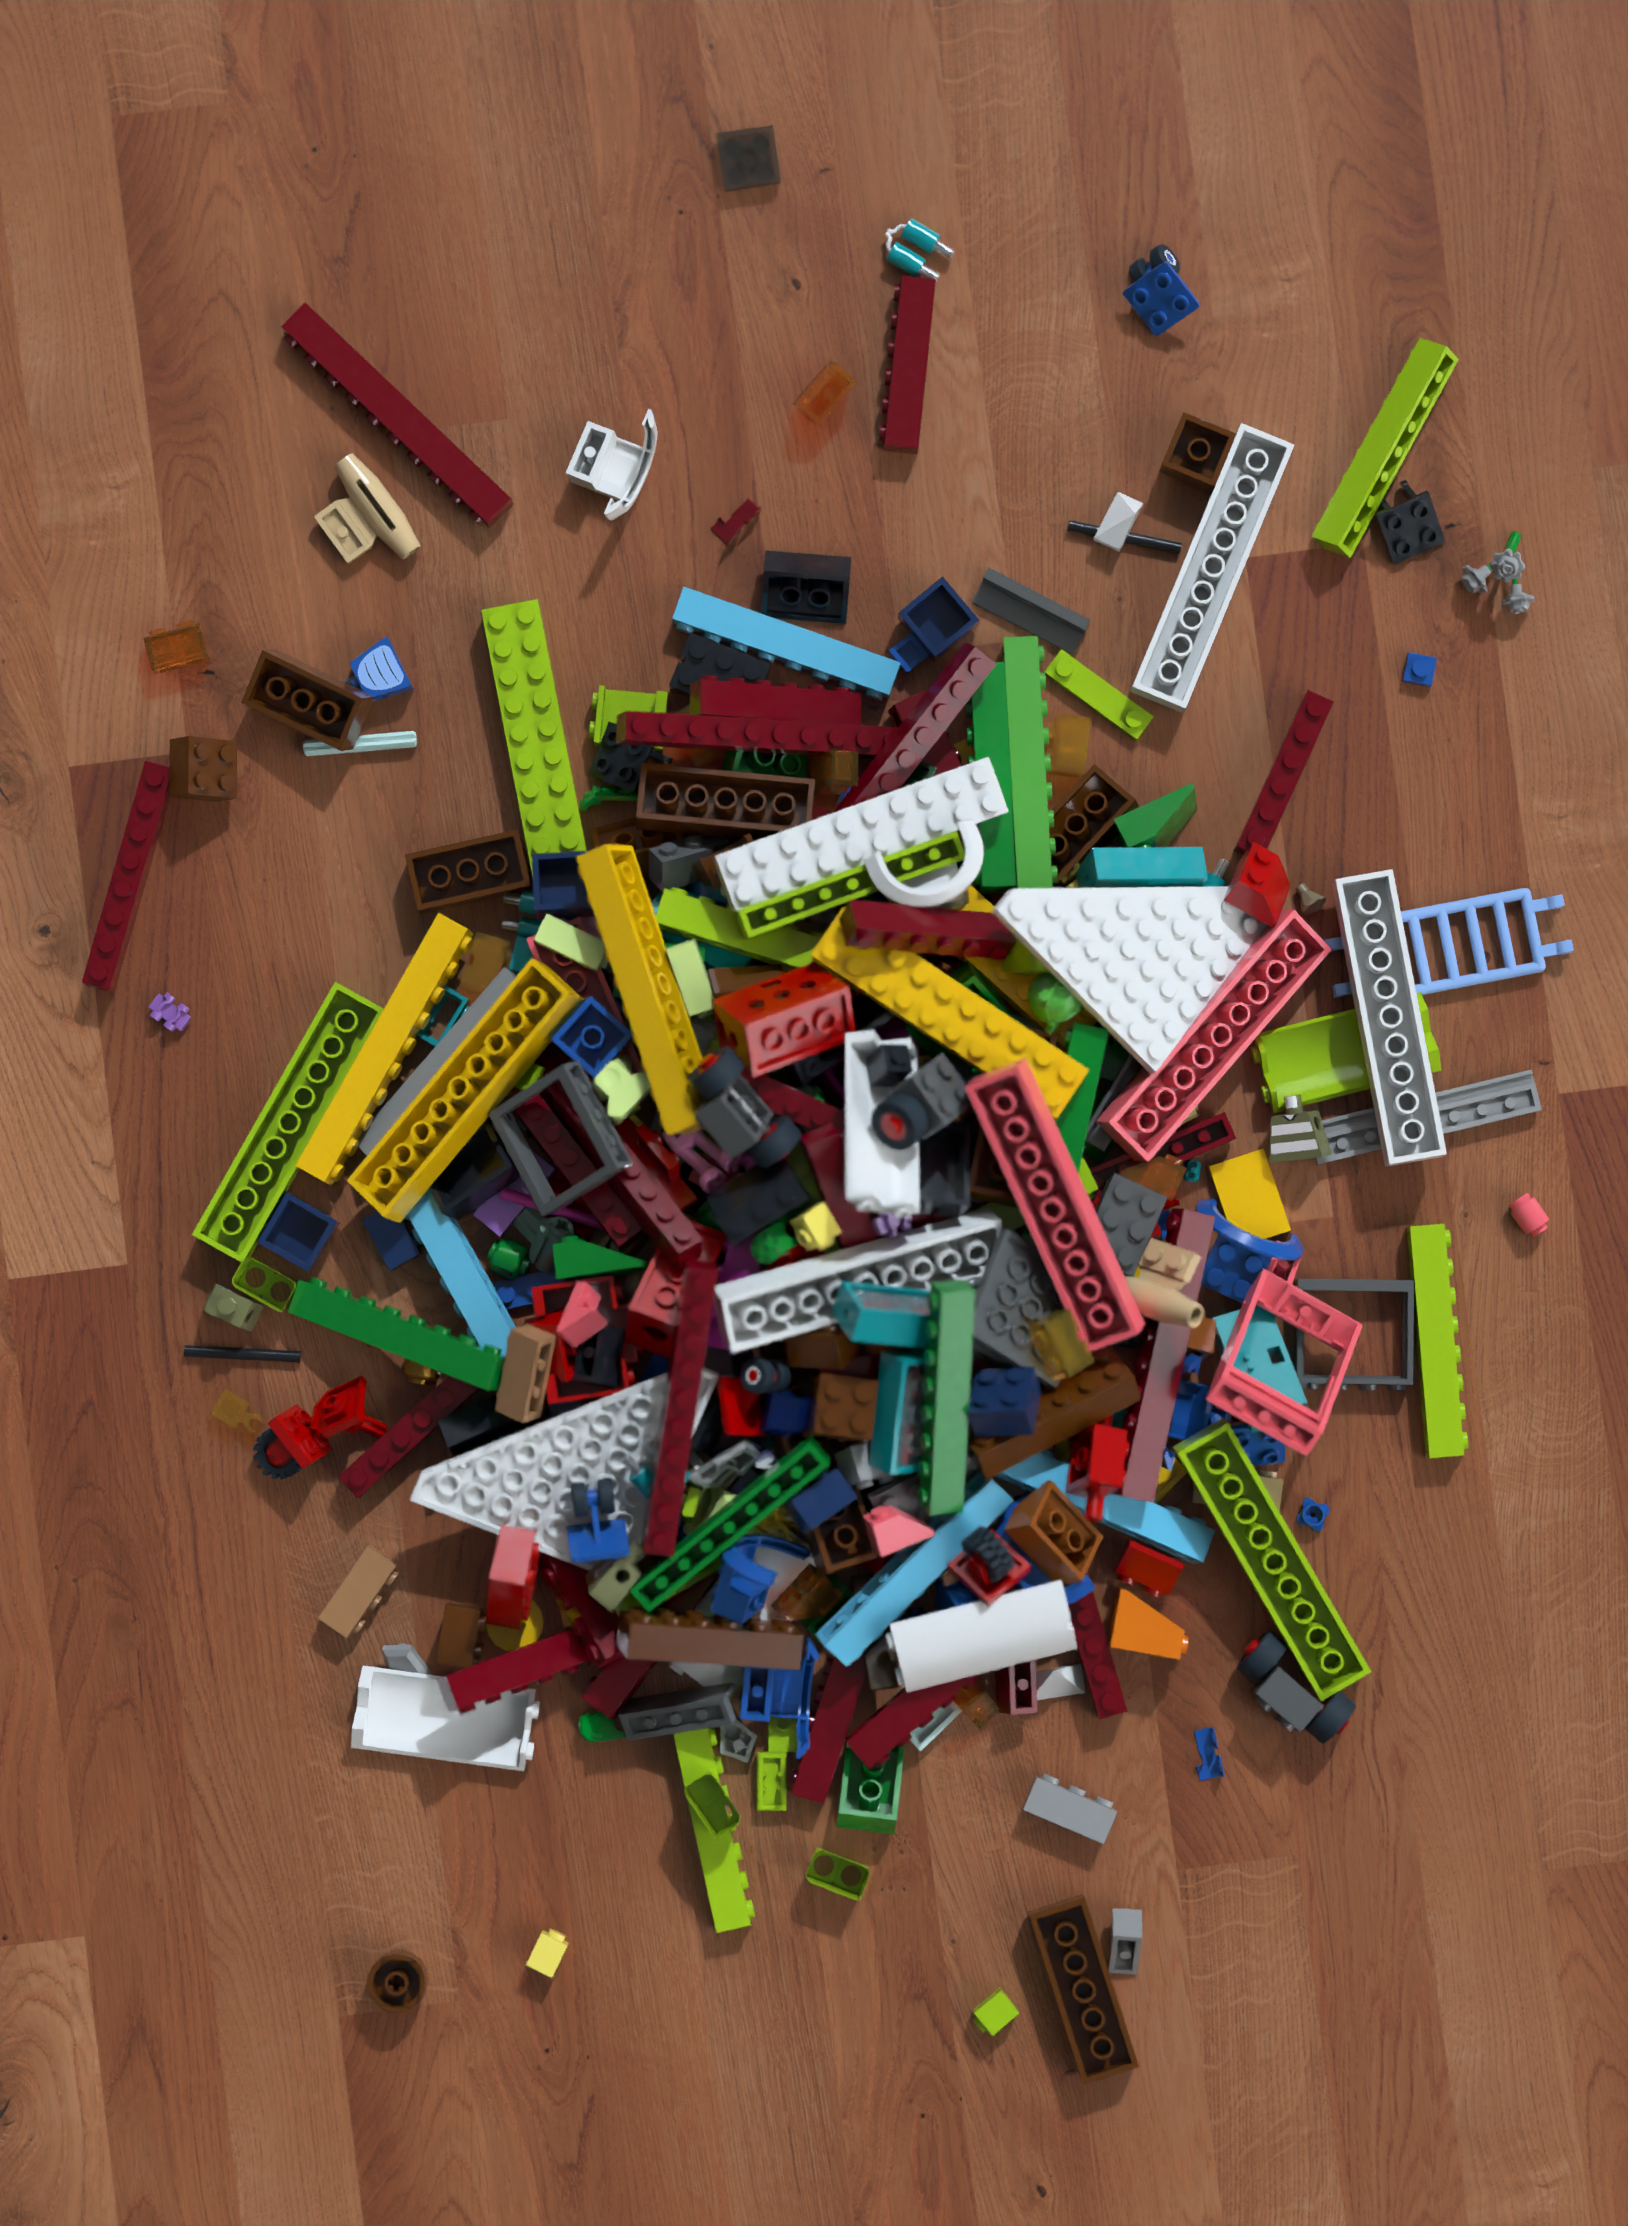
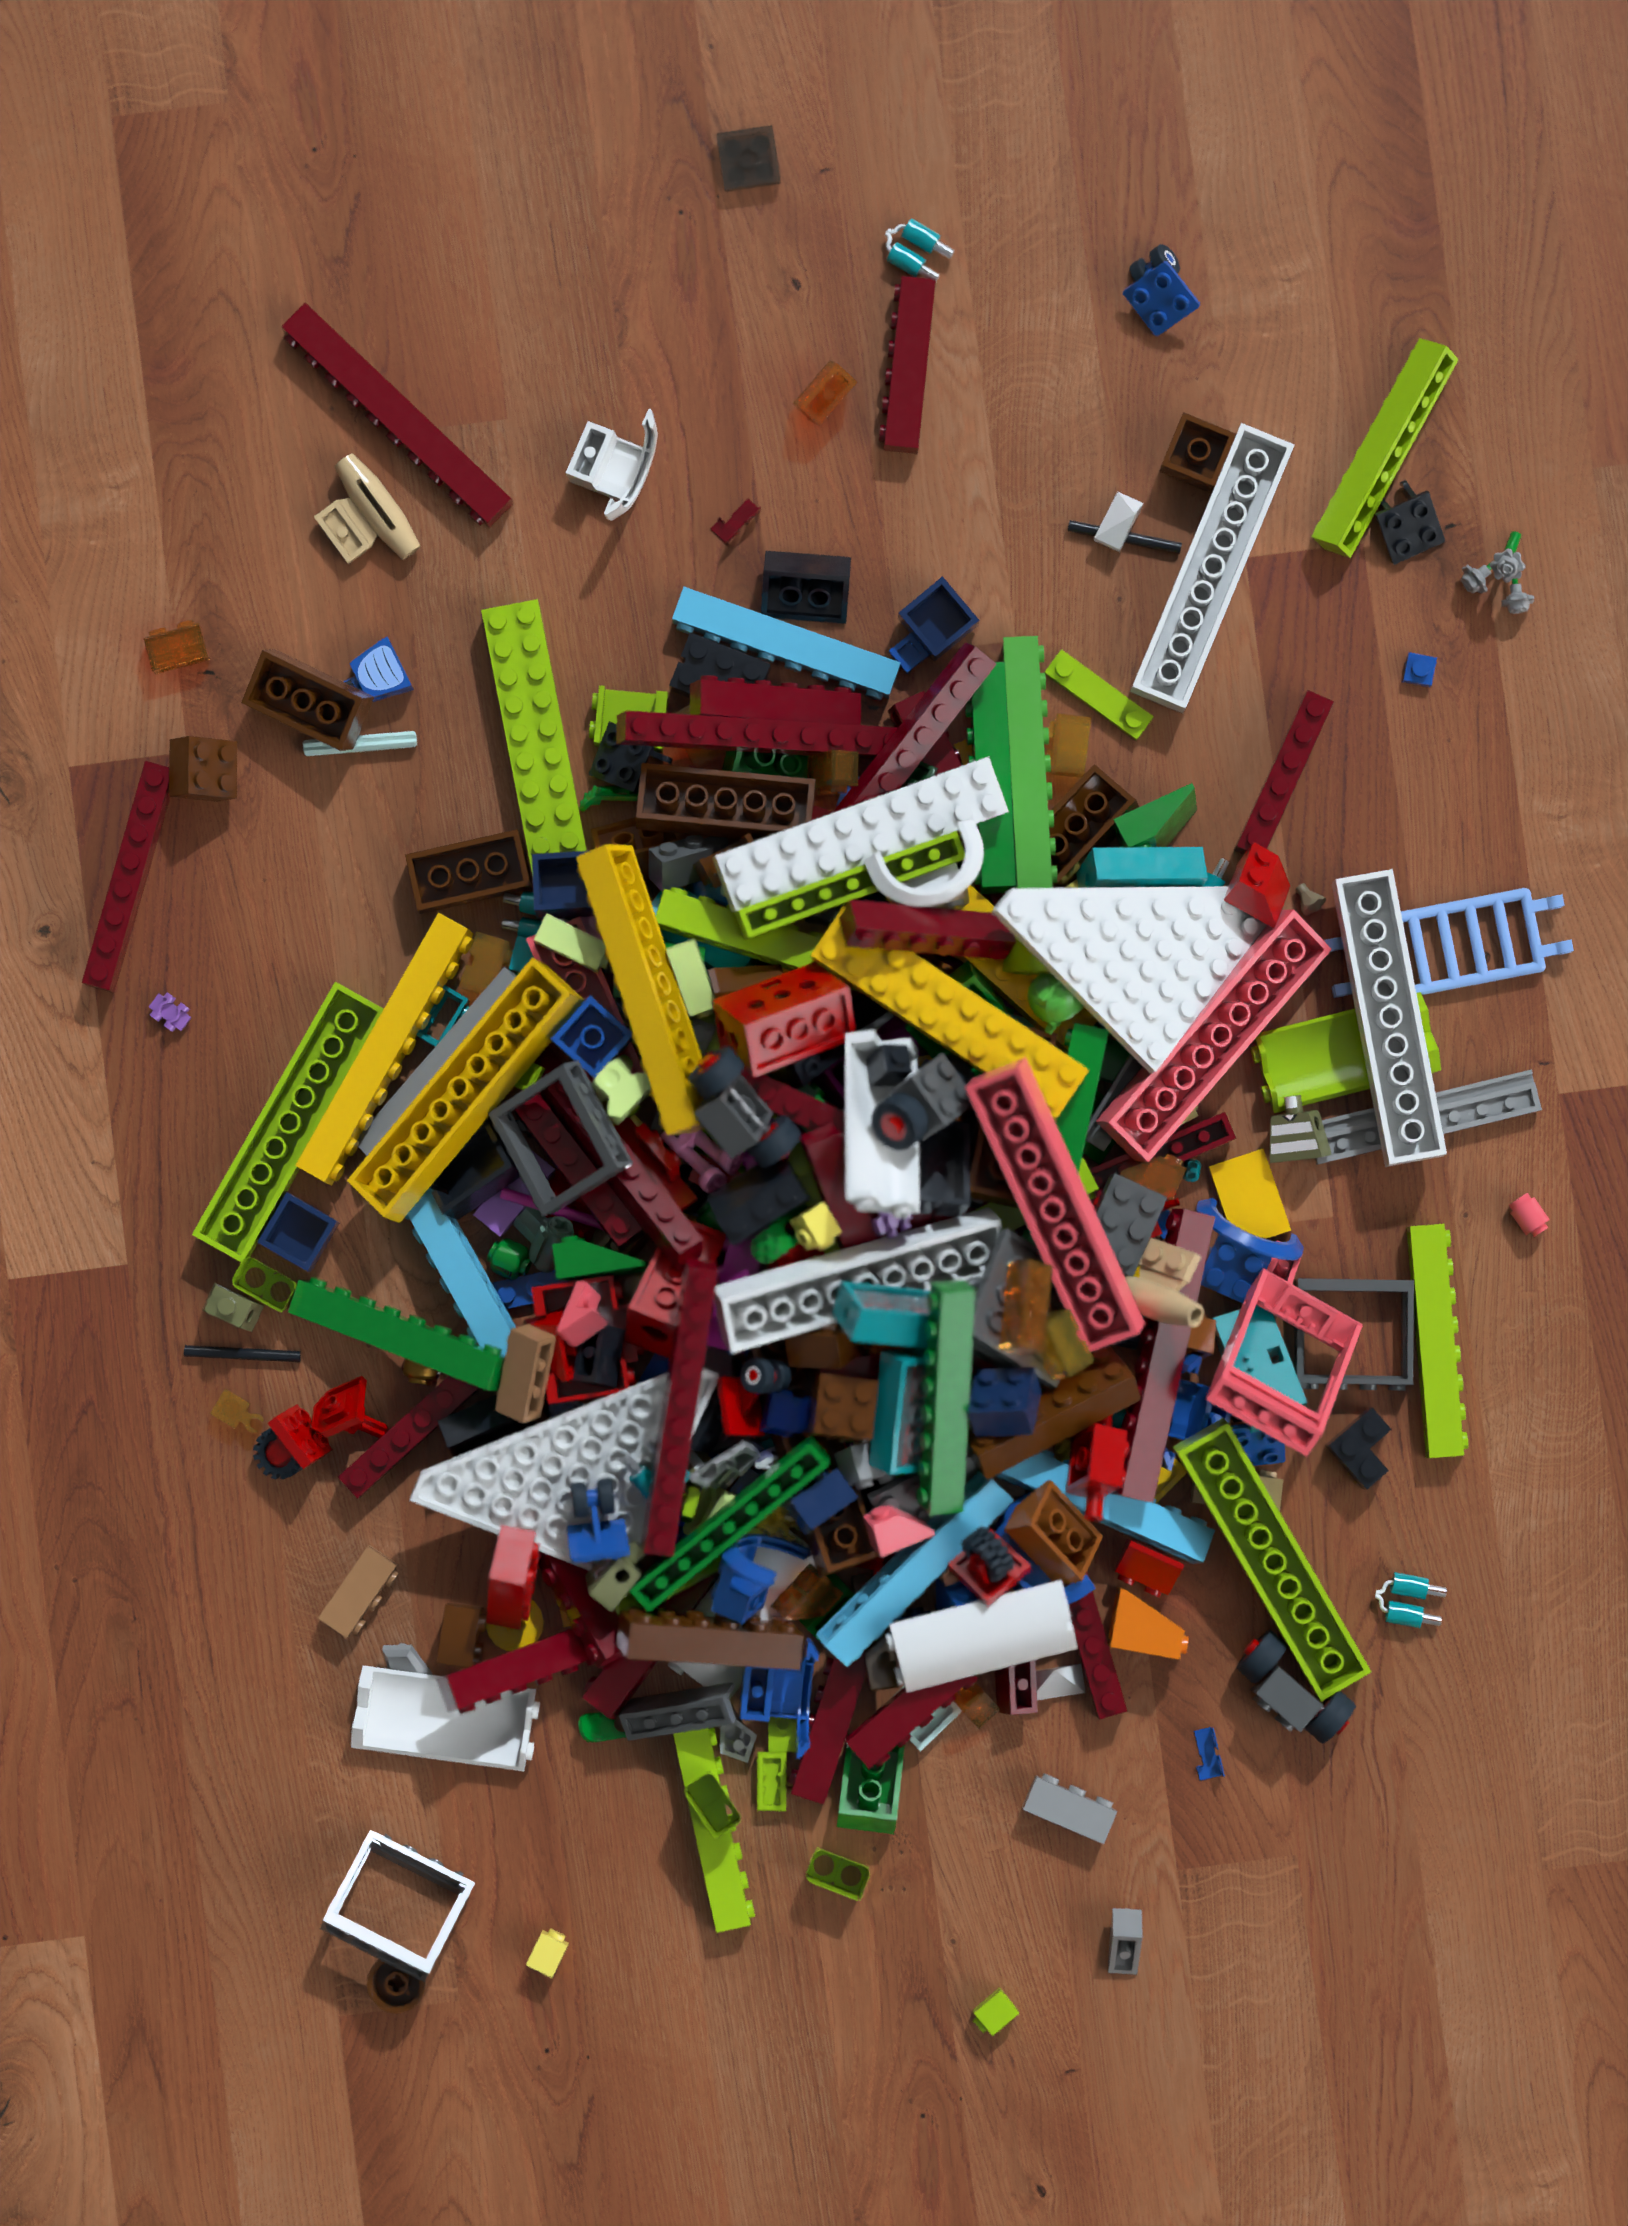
(376, 1945): none -> window
(392, 1240): dark blue brick -> none
(1026, 1307): none -> clear orange brick
(1031, 611): dark grey panel -> none
(1083, 1989): reddish brown brick -> none
(1317, 1521): blue plate -> none
(1353, 1447): none -> black brick
(1404, 1613): none -> teal piece

